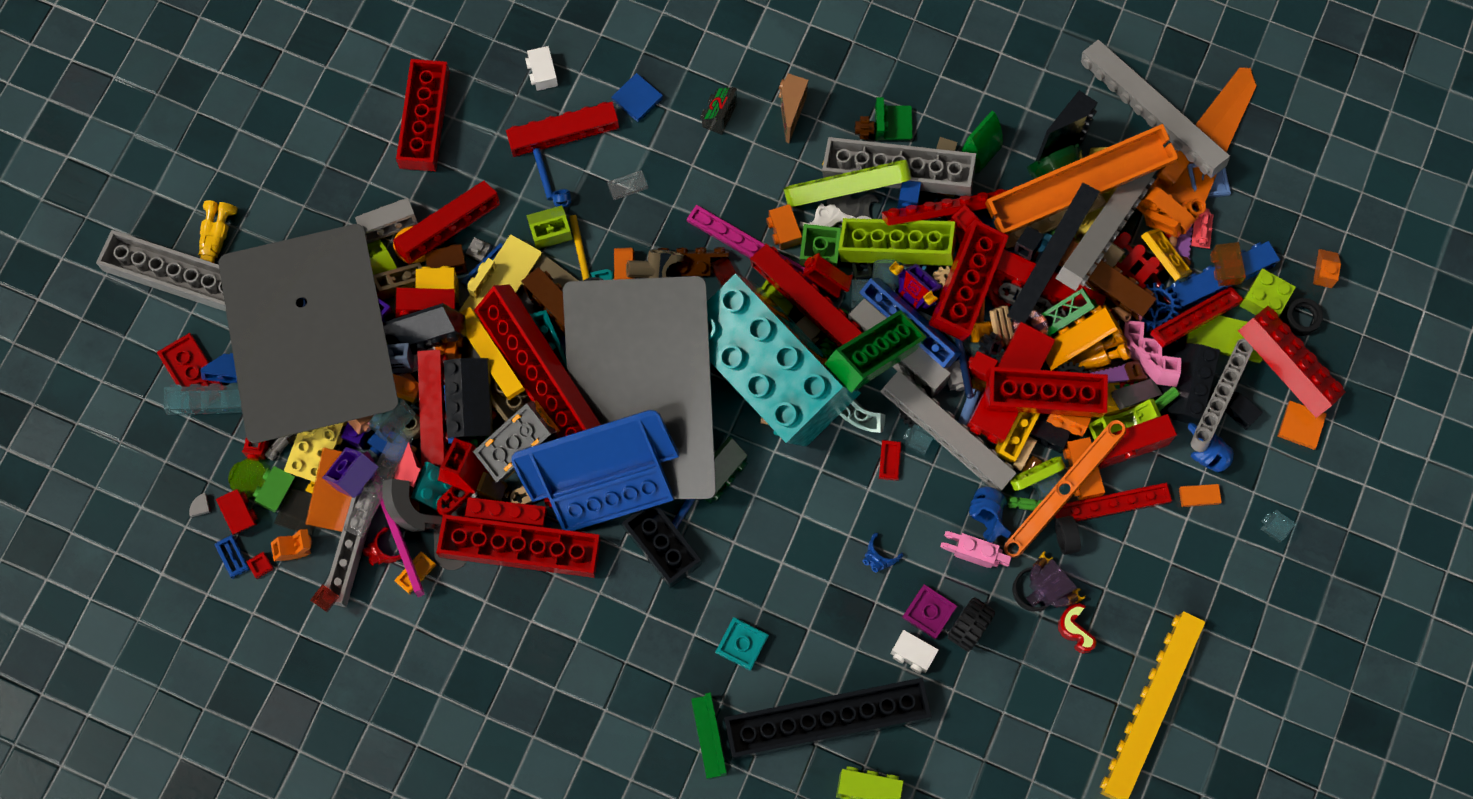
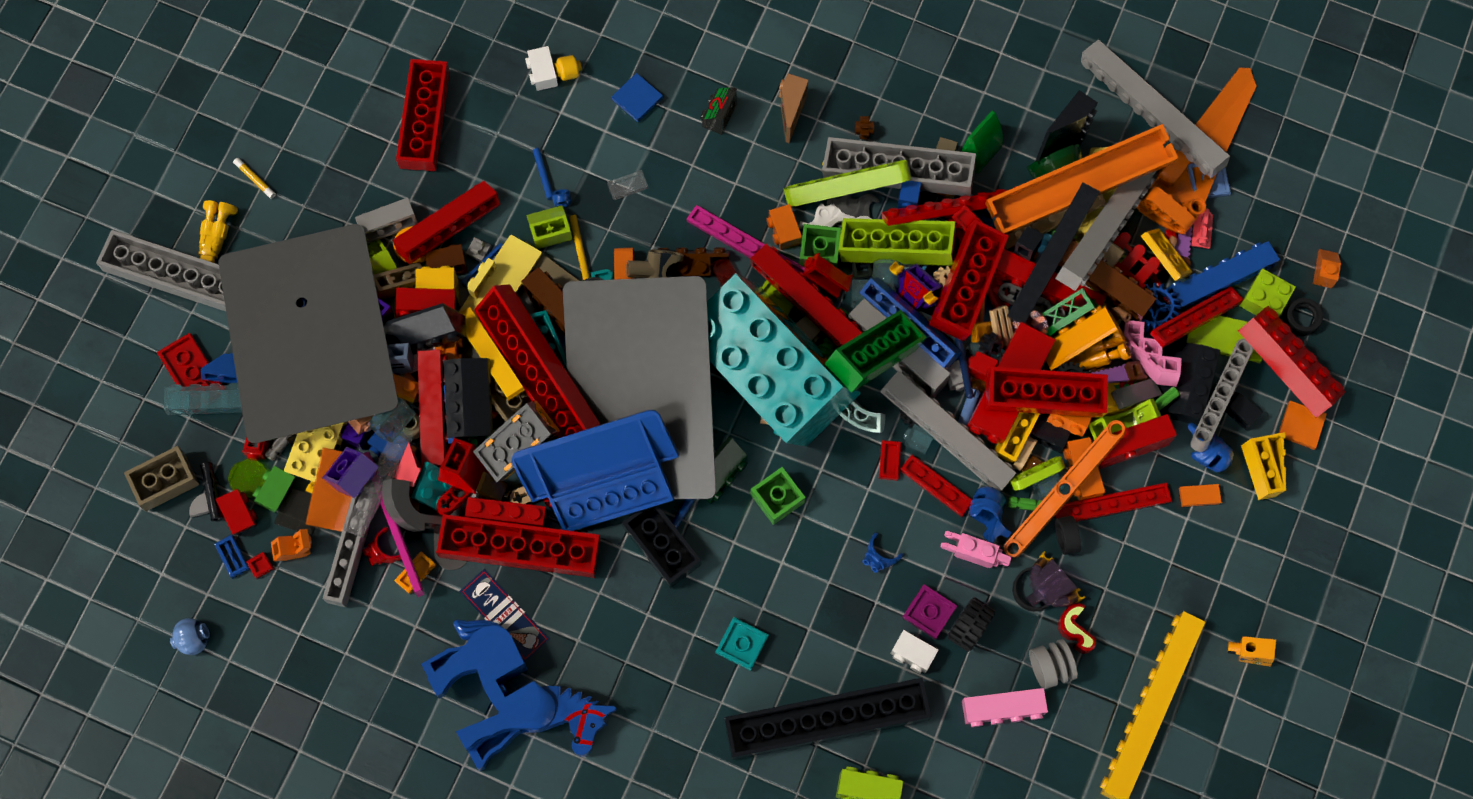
(161, 478): none -> dark tan brick
(190, 636): none -> medium blue plant
(209, 482): none -> black pin
(251, 175): none -> yellow bar
(324, 598): clear red tile -> none
(499, 607): none -> sticker
(527, 710): none -> blue animal
(562, 128): red brick -> none
(567, 67): none -> yellow head
(709, 736): green fence -> none
(777, 495): none -> bright green brick
(892, 121): green bracket -> none
(936, 485): none -> red tile
(1004, 706): none -> bright pink brick
(1055, 663): none -> light grey wheel
(1162, 222): orange tile -> none
(1228, 264): clear orange brick -> none
(1262, 649): none -> light orange torso
(1266, 464): none -> yellow wedge
(1277, 525): clear light blue brick -> none

